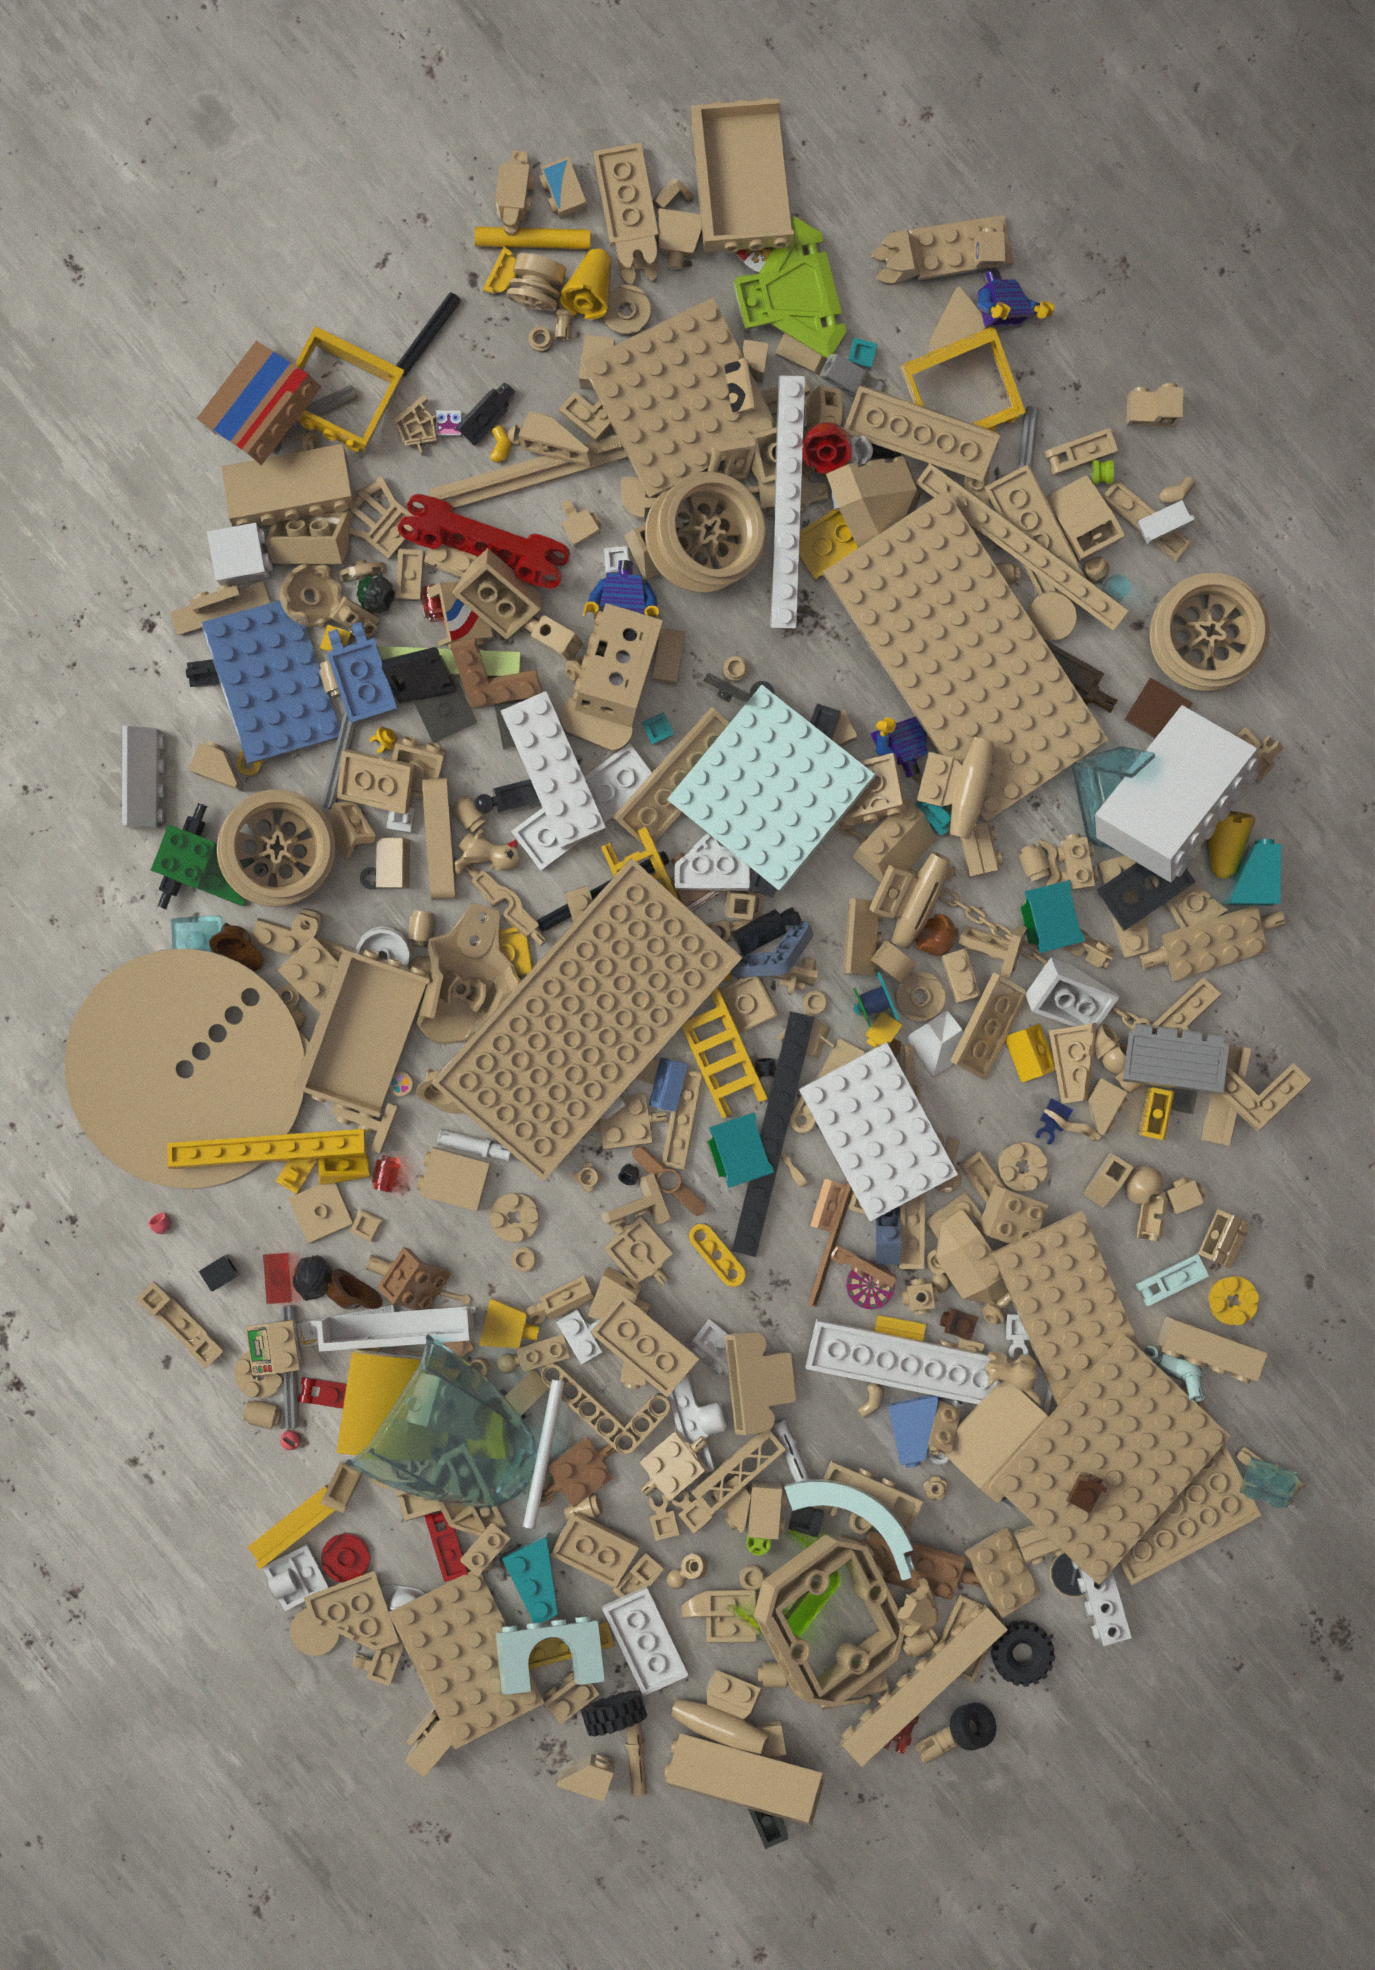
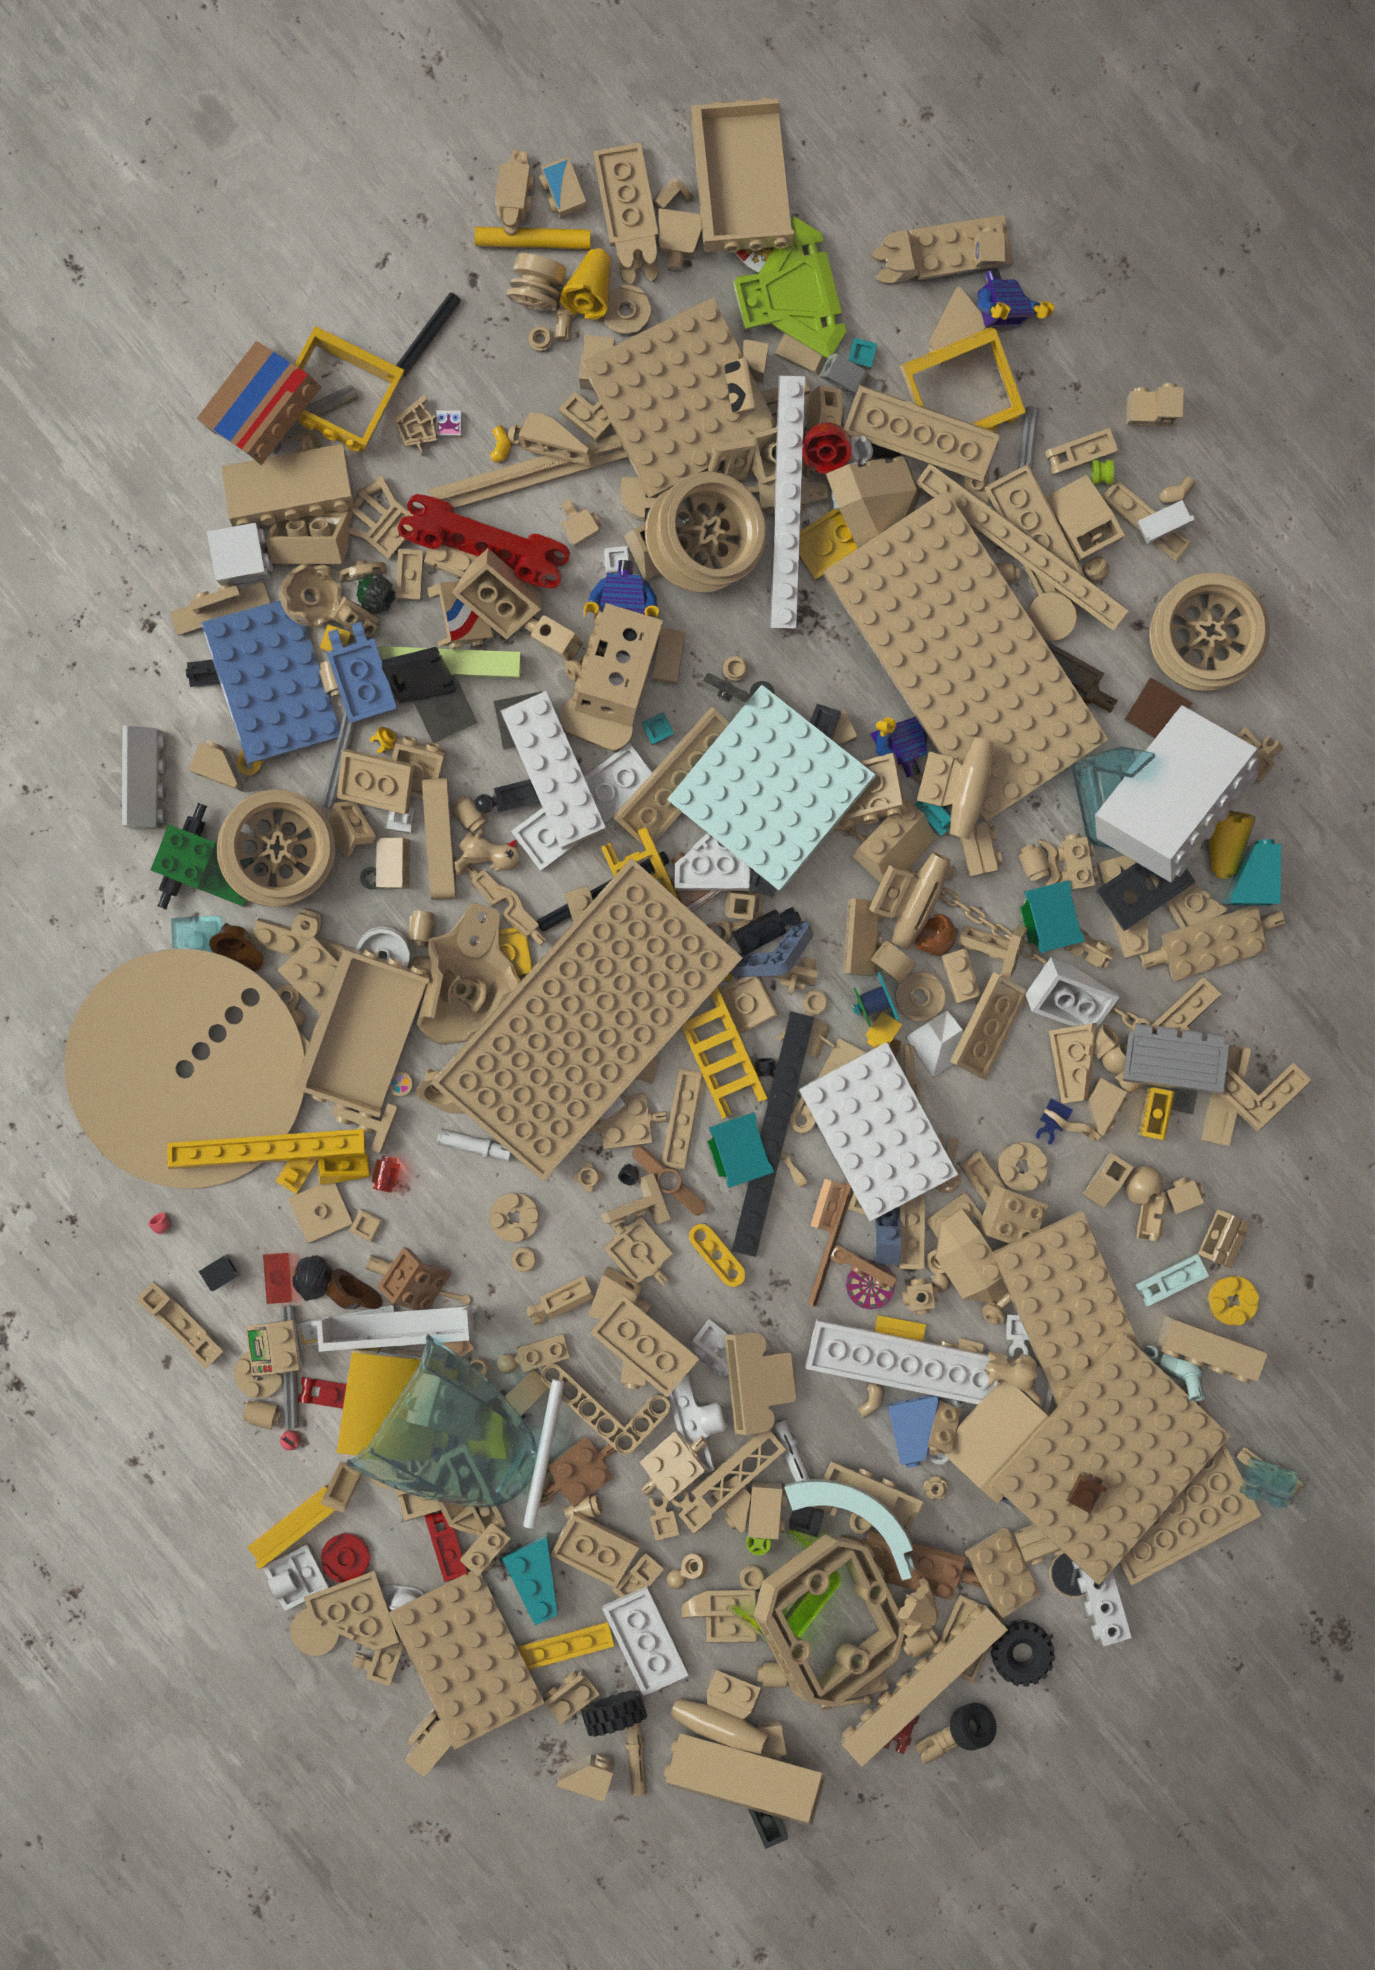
(431, 606): clear red brick -> none
(453, 1178): tan brick -> none
(485, 414): black hinge -> none
(485, 690): medium nougat plate -> none
(501, 273): yellow plate -> none
(506, 1326): yellow torso -> none
(515, 1647): light aqua arch -> none
(578, 1335): white plate -> none
(668, 1084): medium blue slope -> none
(958, 1323): reddish brown bracket -> none
(1030, 1053): yellow panel -> none
(1117, 587): clear light blue brick -> none

